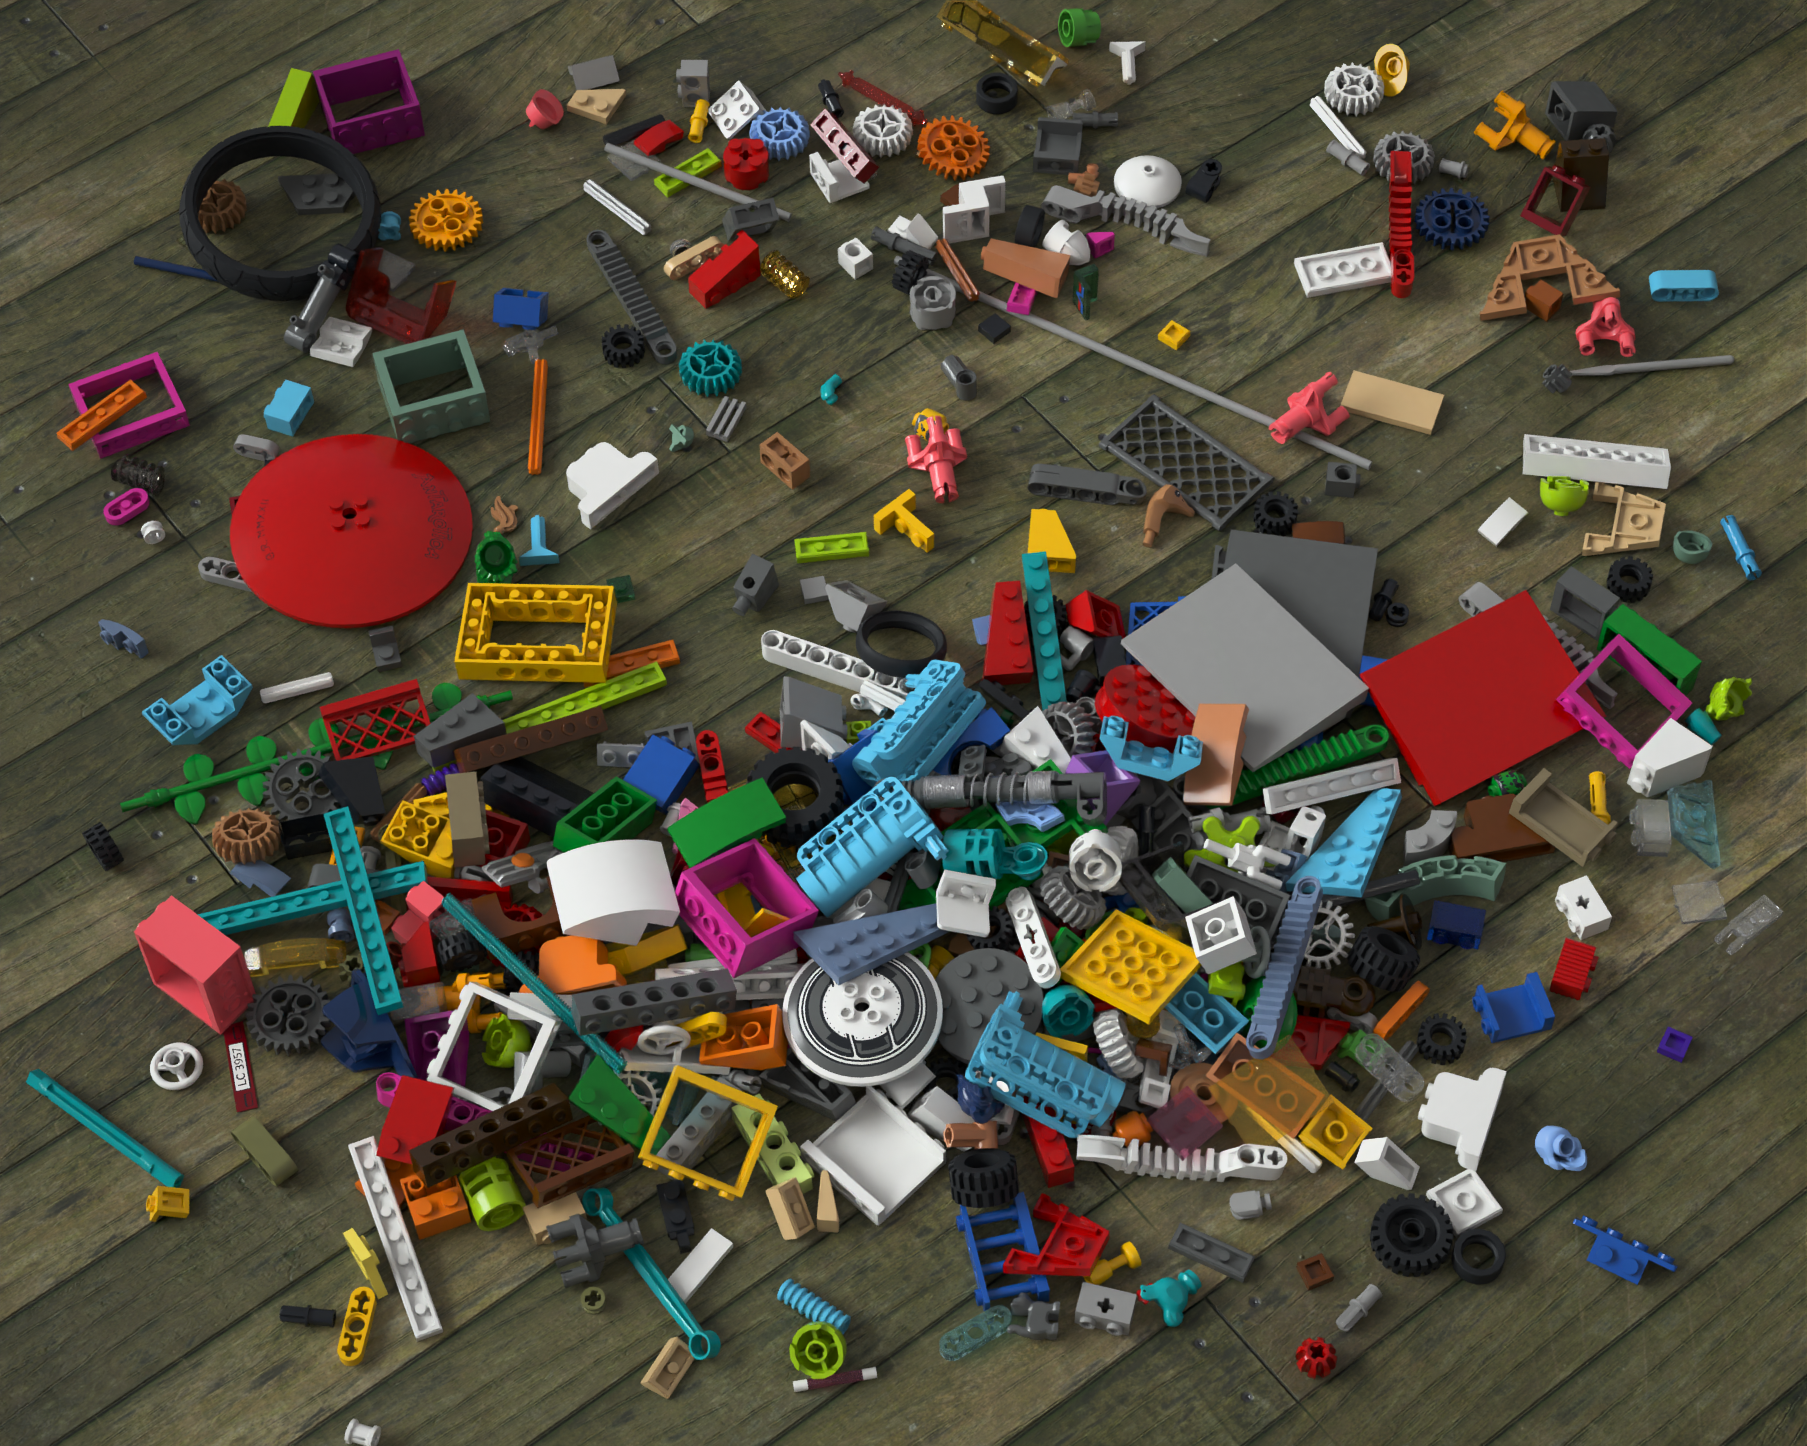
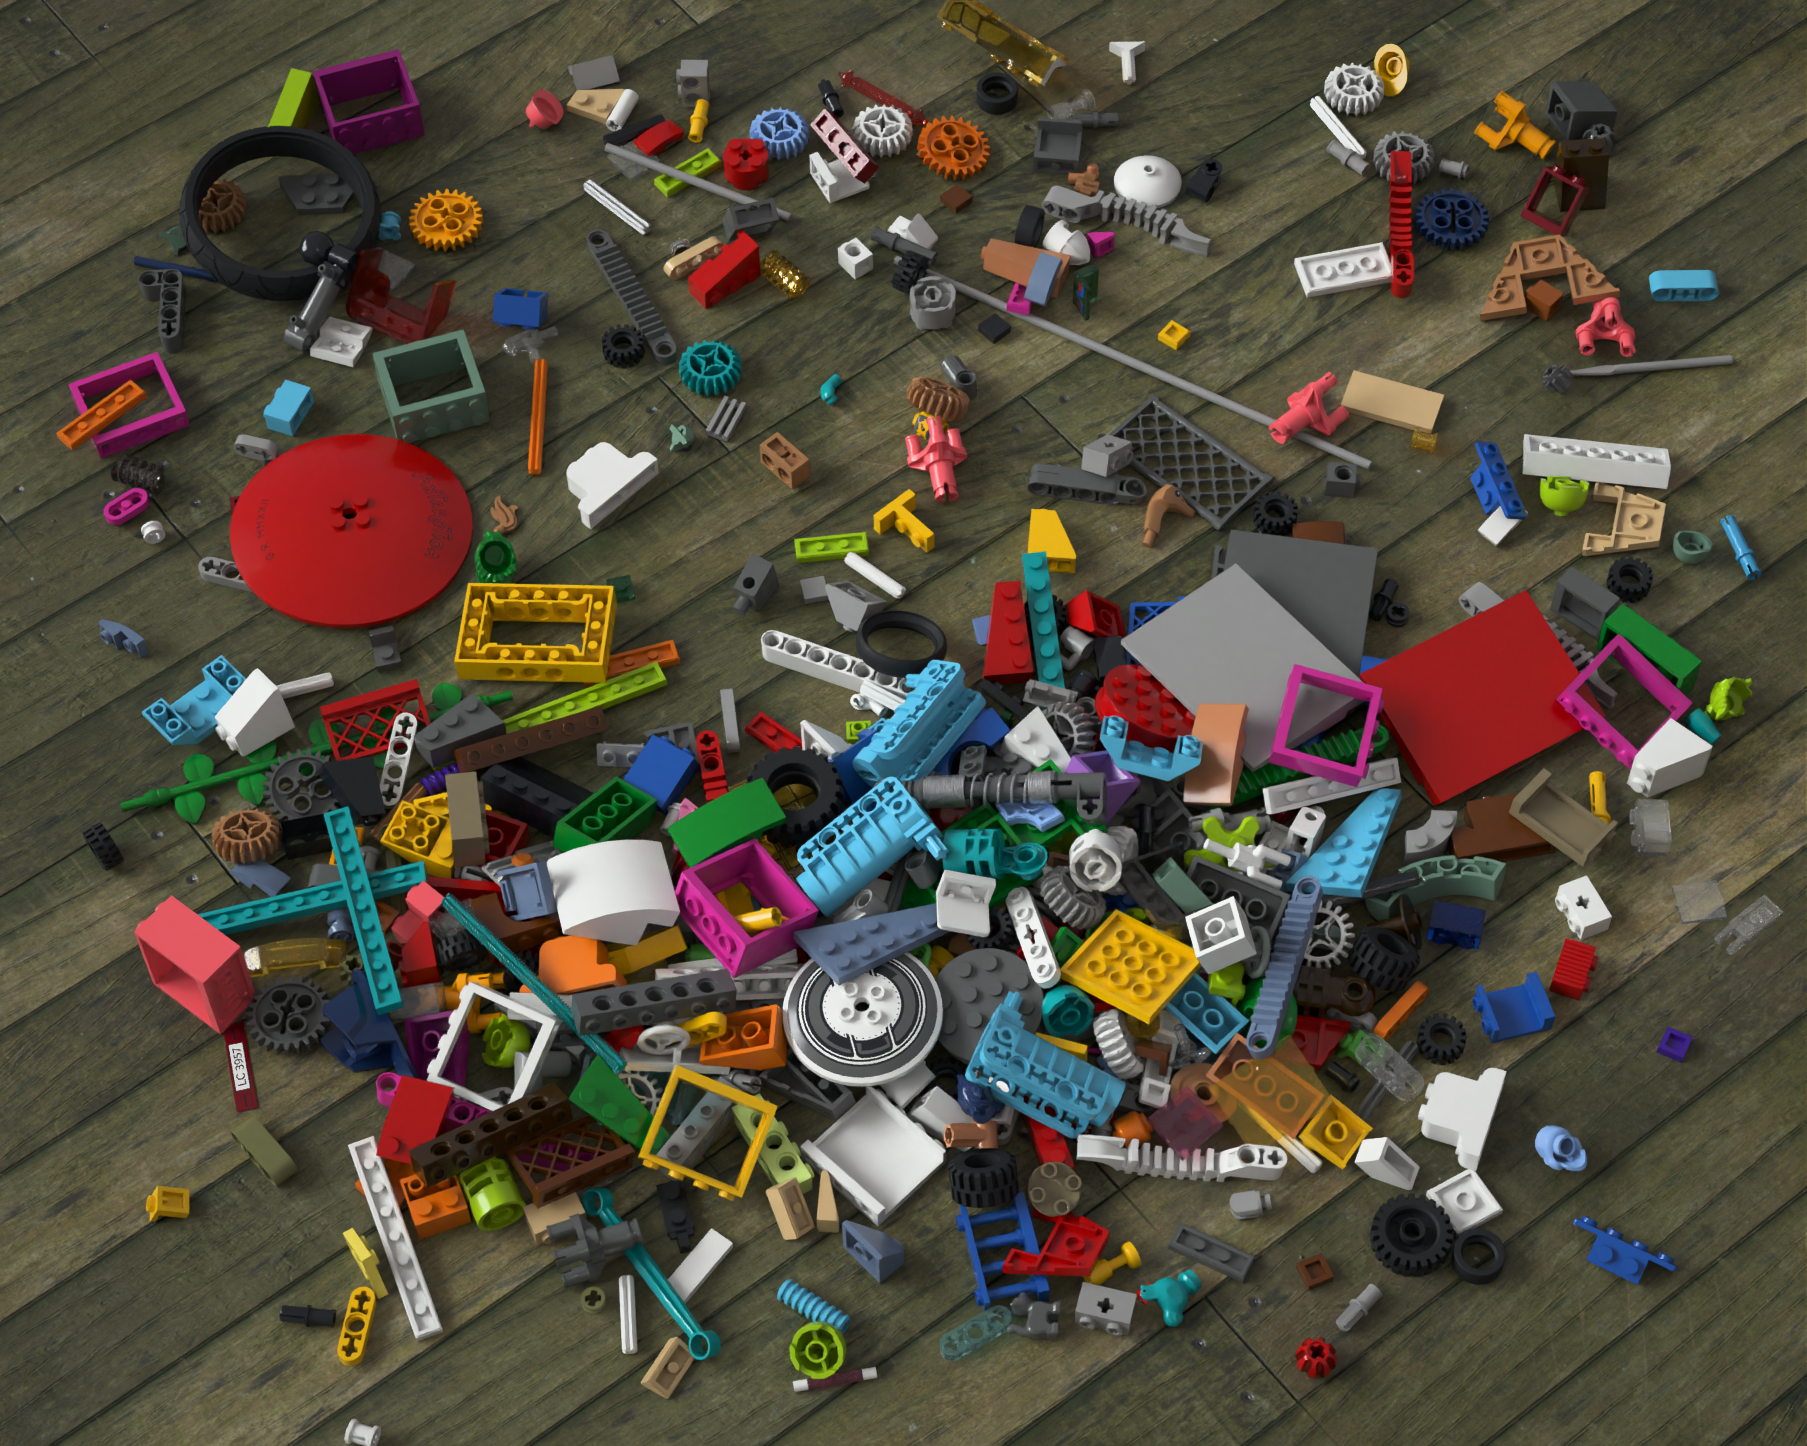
(105, 1129): teal piece -> none
(169, 289): none -> dark grey beam
(172, 1054): white piece -> none
(174, 240): none -> sand green piece
(253, 715): none -> white slope
(316, 247): none -> black hair
(394, 759): none -> white beam
(528, 891): none -> sand blue container
(538, 554): medium azure piece -> none
(622, 110): none -> white piece
(628, 1314): none -> white axle
(730, 721): none -> light grey beam
(735, 109): white bracket -> none
(760, 920): none -> yellow piece
(809, 703): light grey slope -> none
(873, 1249): none -> sand blue slope
(875, 575): none -> white axle
(938, 398): none -> medium nougat gear
(957, 270): dark orange axle -> none
(971, 216): white bracket -> none
(1042, 278): none -> sand blue slope
(1046, 694): none -> light grey hinge
(1054, 1189): none -> dark tan dish
(1078, 27): bright green piece -> none
(1107, 455): none -> light grey brick
(1312, 764): none -> dark pink window
(1424, 440): none -> clear yellow bush
(1495, 484): none -> blue bracket
(1507, 783): green head -> none
(1694, 820): clear light blue wing -> none

